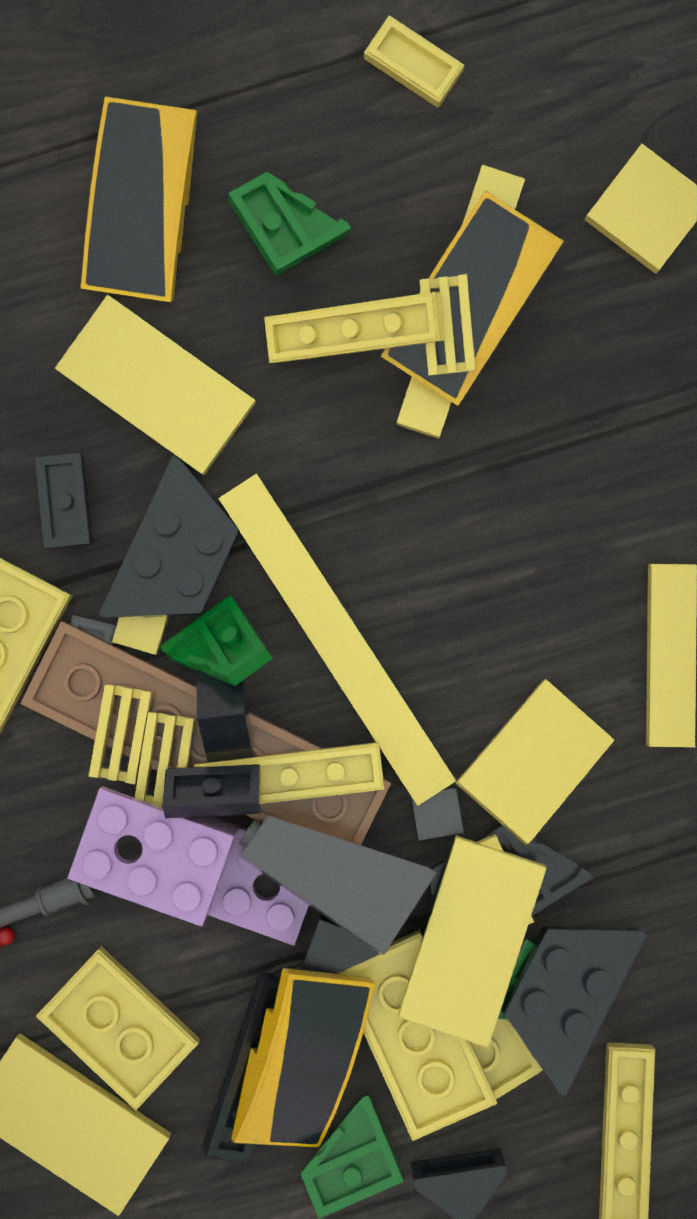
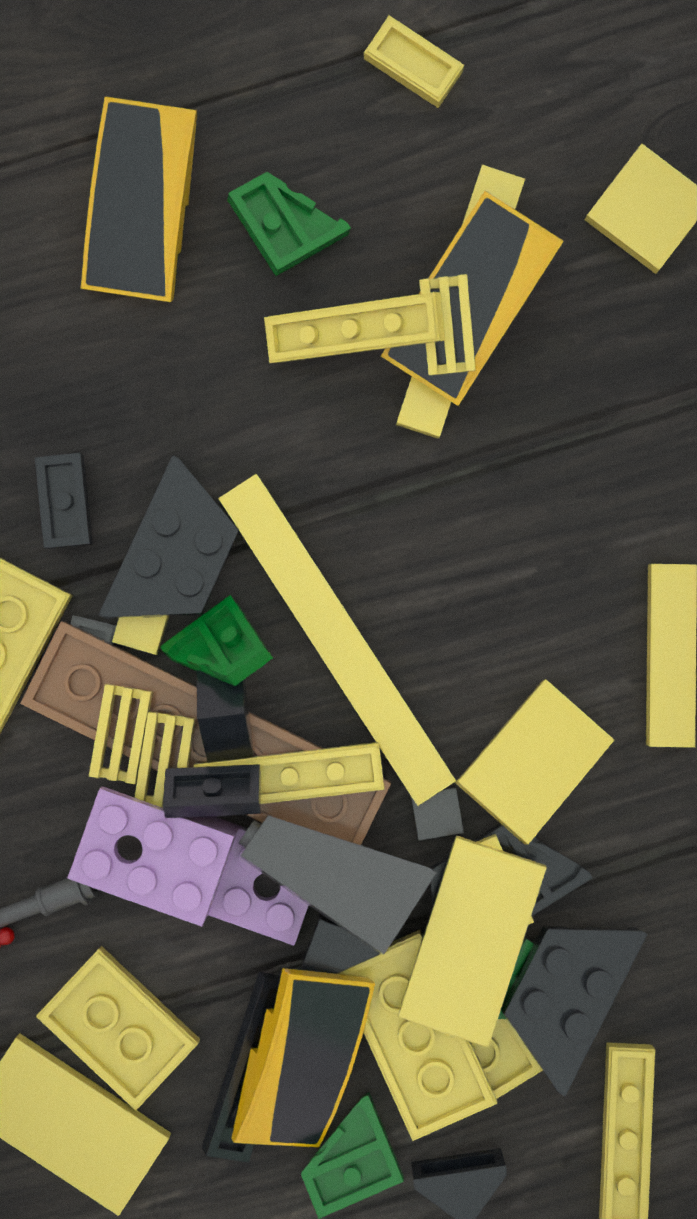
(155, 385): light yellow tile -> none

